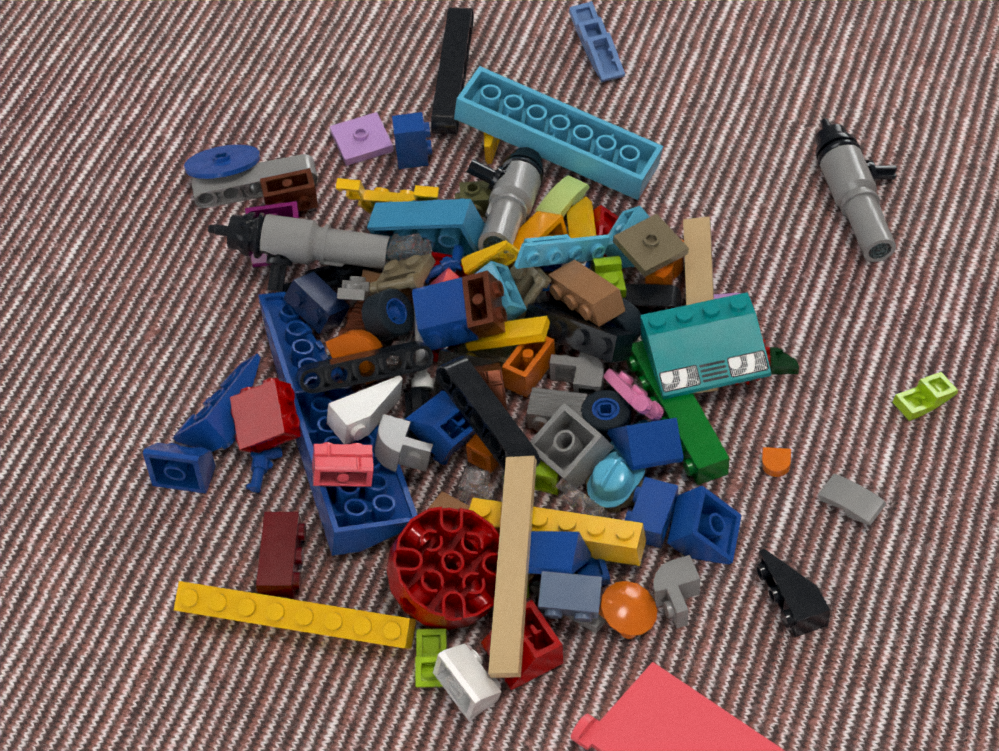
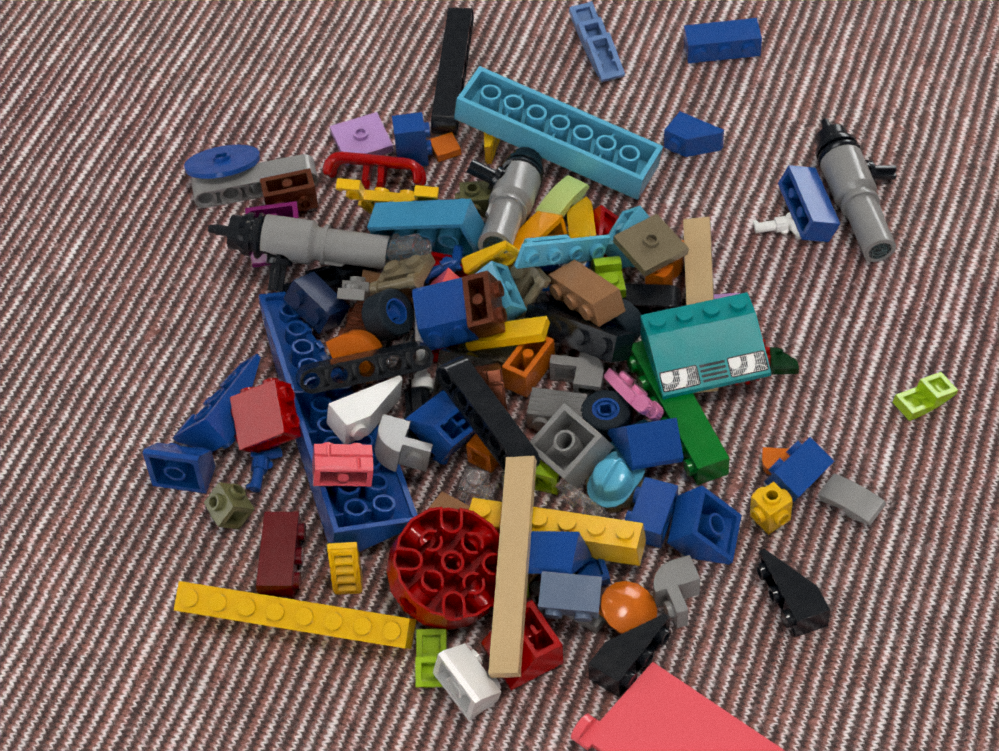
(229, 505): none -> olive brick
(345, 570): none -> yellow slope
(369, 161): none -> red piece
(445, 147): none -> orange tile
(623, 656): none -> black slope
(692, 136): none -> blue slope
(722, 40): none -> blue brick
(771, 507): none -> yellow brick
(779, 224): none -> white piece
(800, 469): none -> blue brick
(808, 203): none -> blue brick

